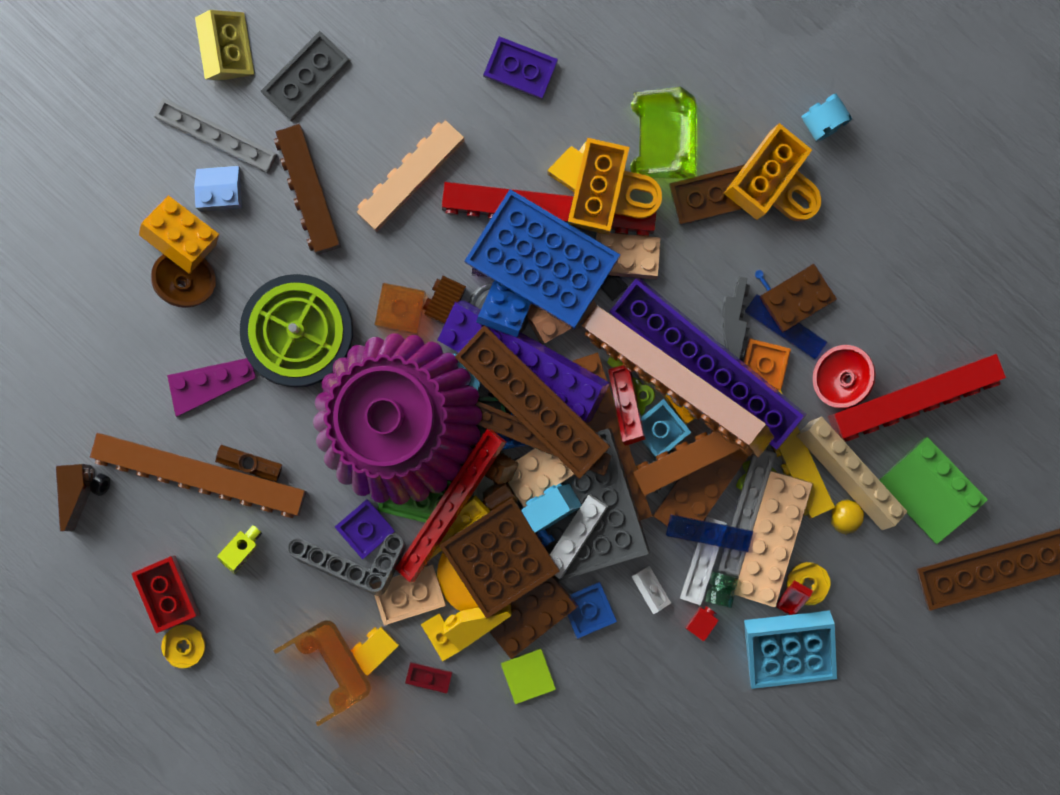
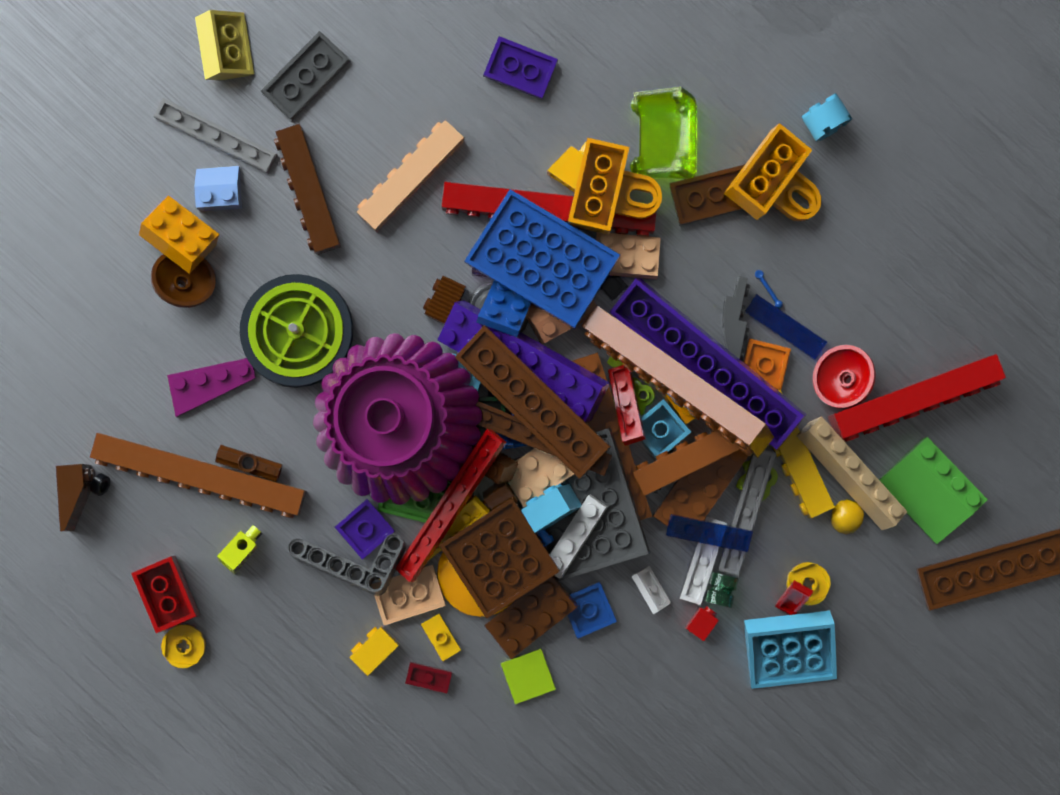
(341, 662): clear orange windscreen -> none
(400, 309): clear orange brick -> none
(471, 625): yellow slope -> none
(773, 538): light nougat plate -> none
(798, 298): reddish brown plate -> none

